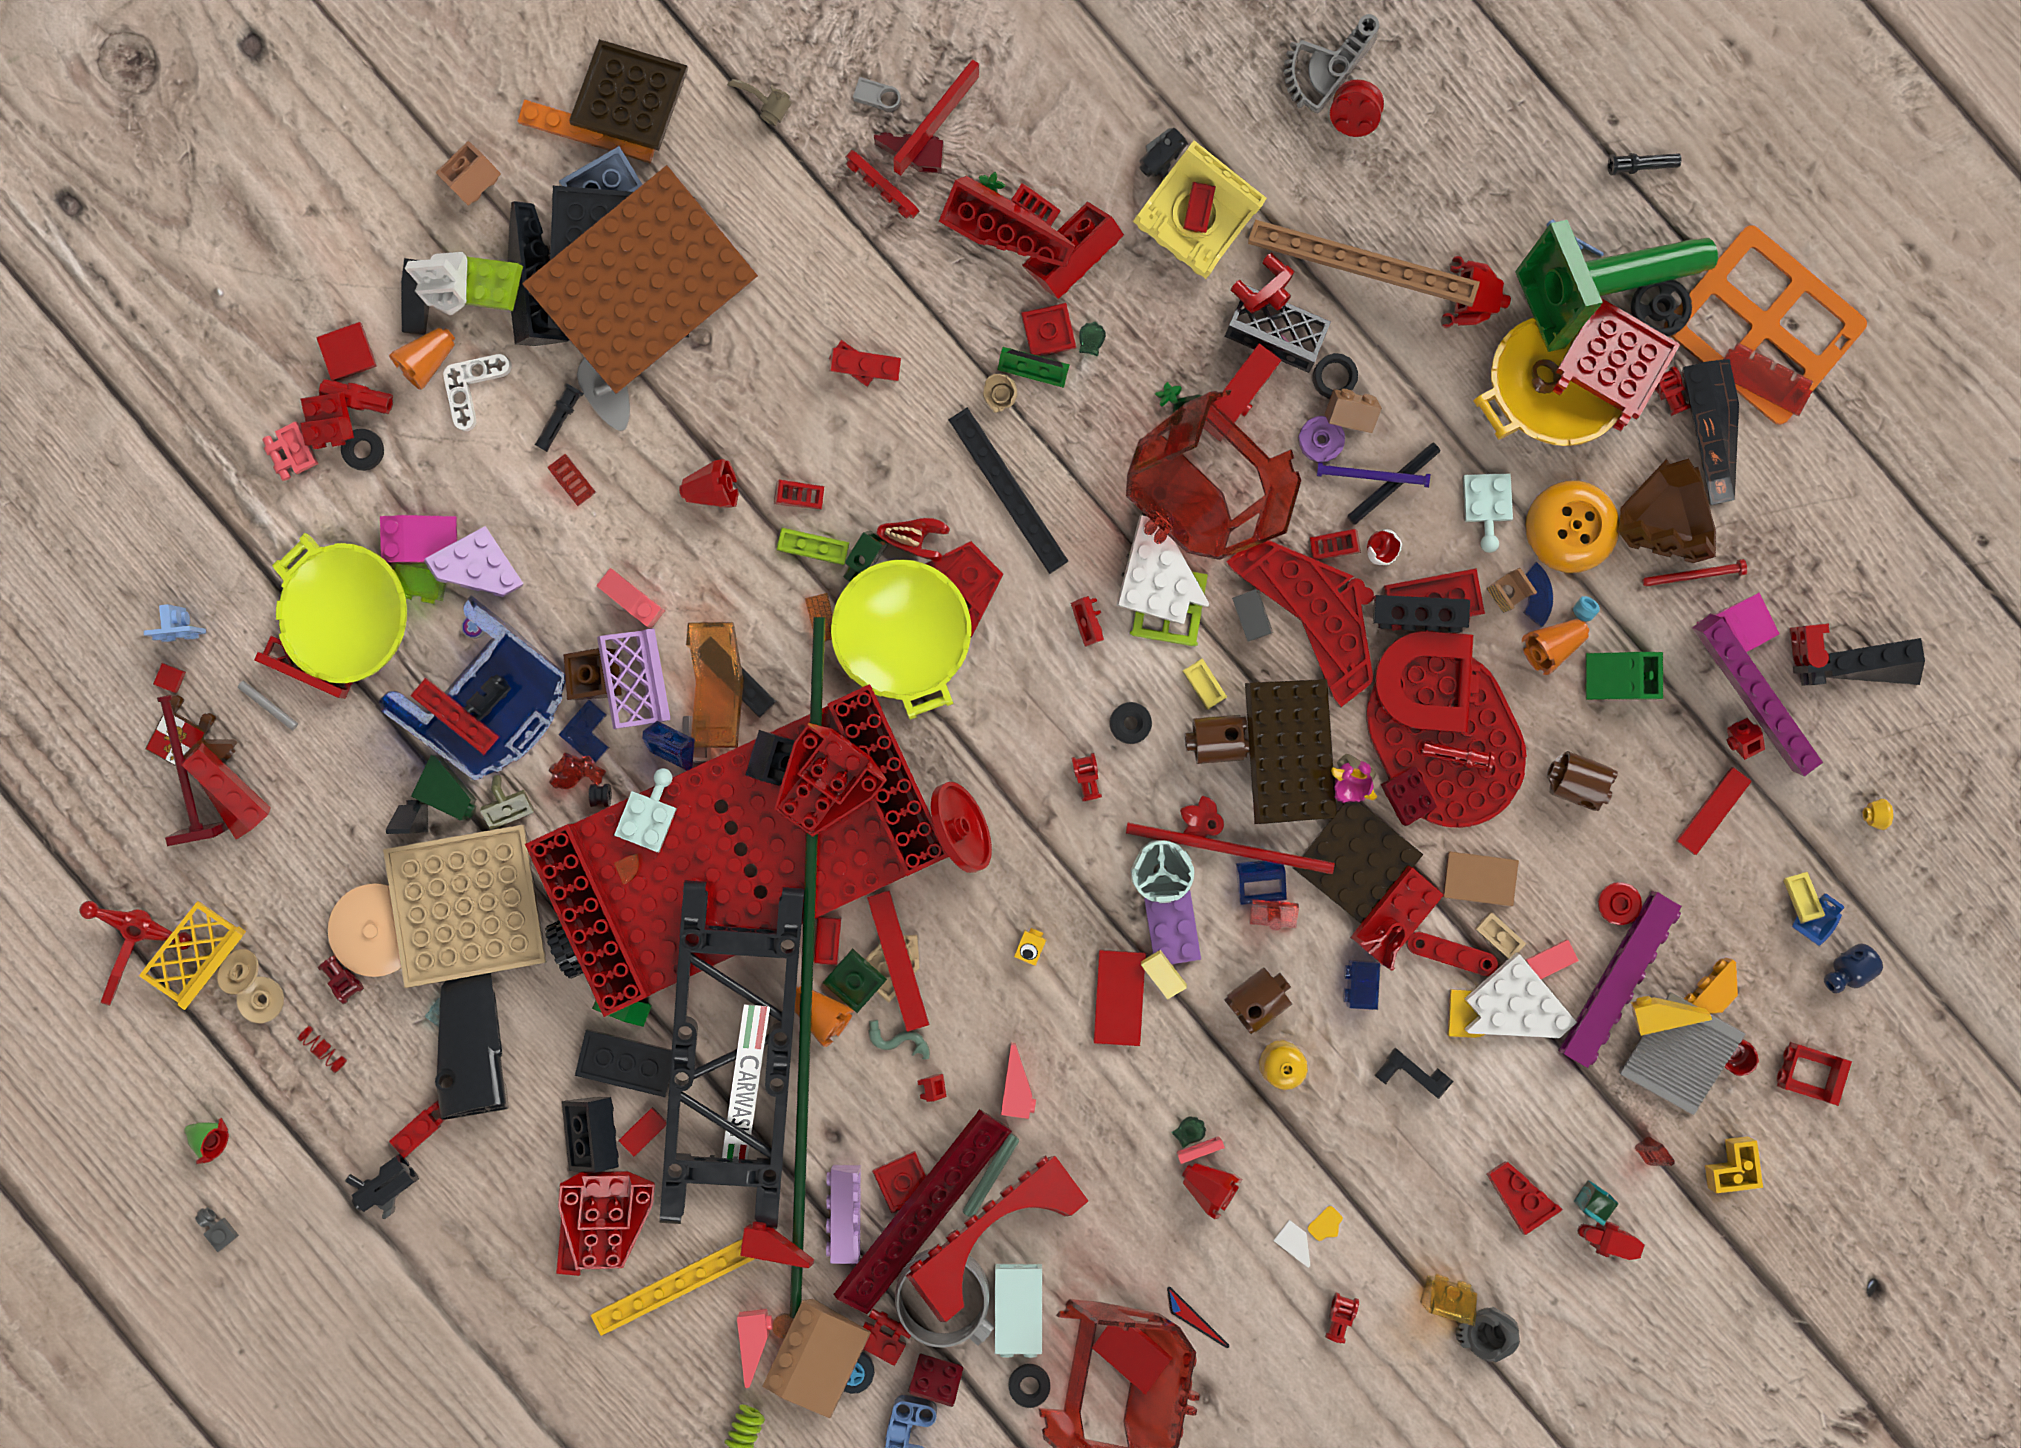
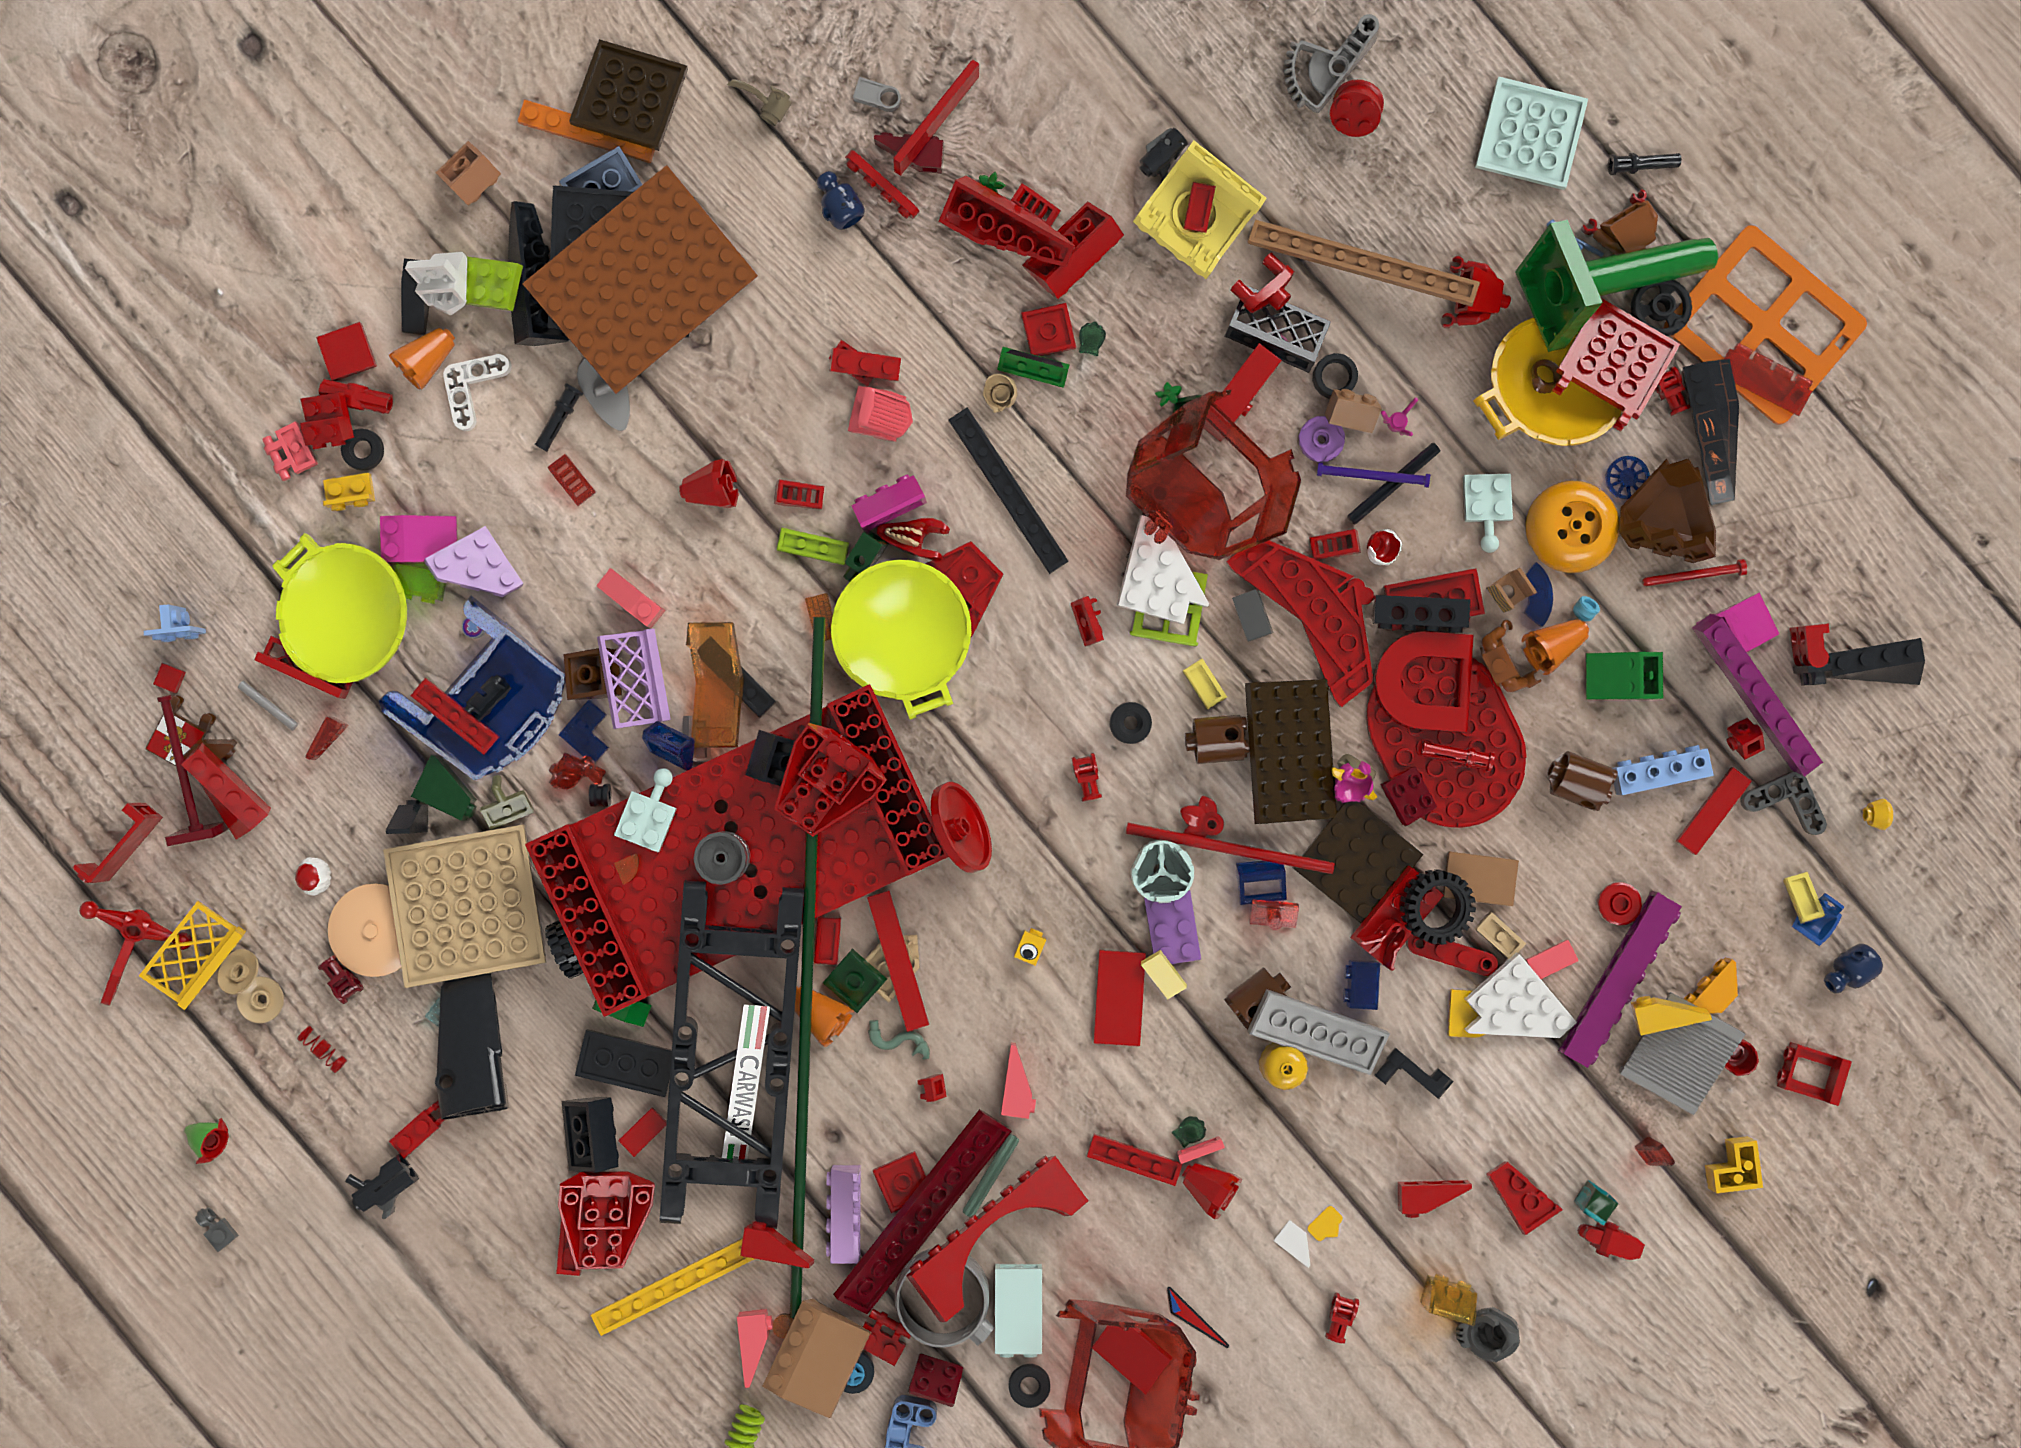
(145, 821): none -> red panel
(313, 876): none -> hair
(327, 734): none -> clear red slope
(348, 490): none -> yellow bracket
(714, 869): none -> dark grey wheel
(840, 202): none -> dark blue piece
(880, 414): none -> coral piece
(888, 503): none -> dark pink slope
(1134, 1159): none -> red plate
(1318, 1032): none -> light grey tile
(1399, 420): none -> dark pink plant
(1425, 1196): none -> red slope
(1462, 911): none -> black tyre
(1500, 662): none -> dark orange torso
(1531, 133): none -> light aqua plate
(1626, 477): none -> clear blue wheel
(1629, 229): none -> dark orange torso
(1662, 771): none -> light blue brick
(1788, 791): none -> dark grey beam

